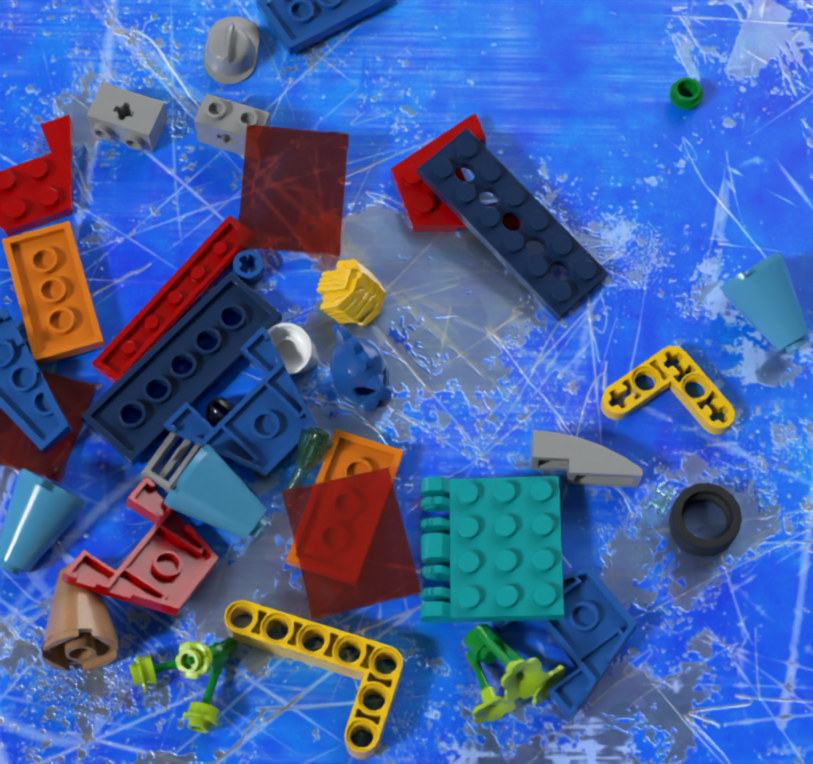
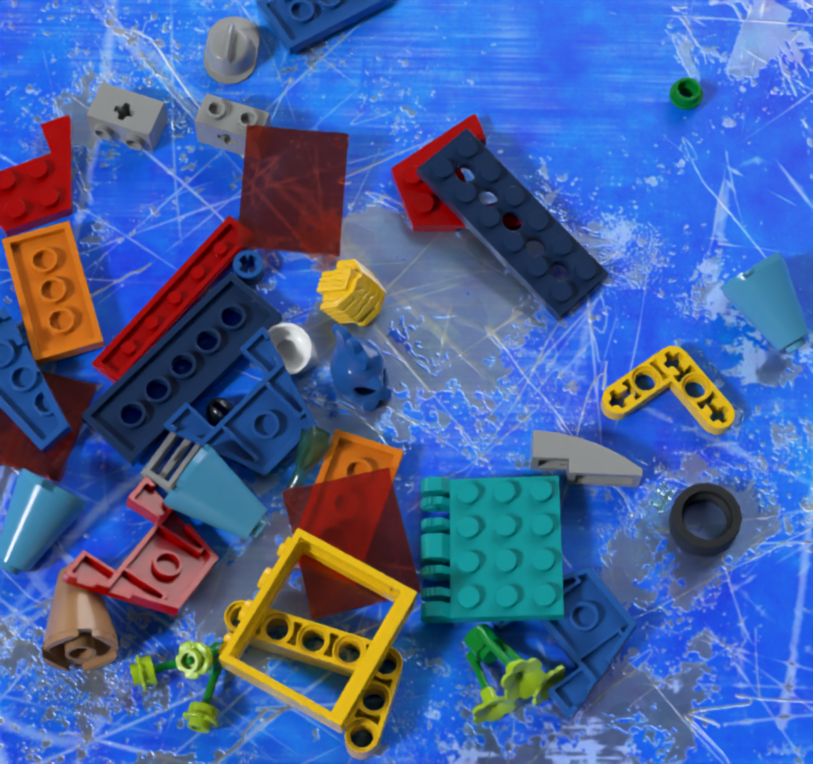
(271, 584): none -> yellow window

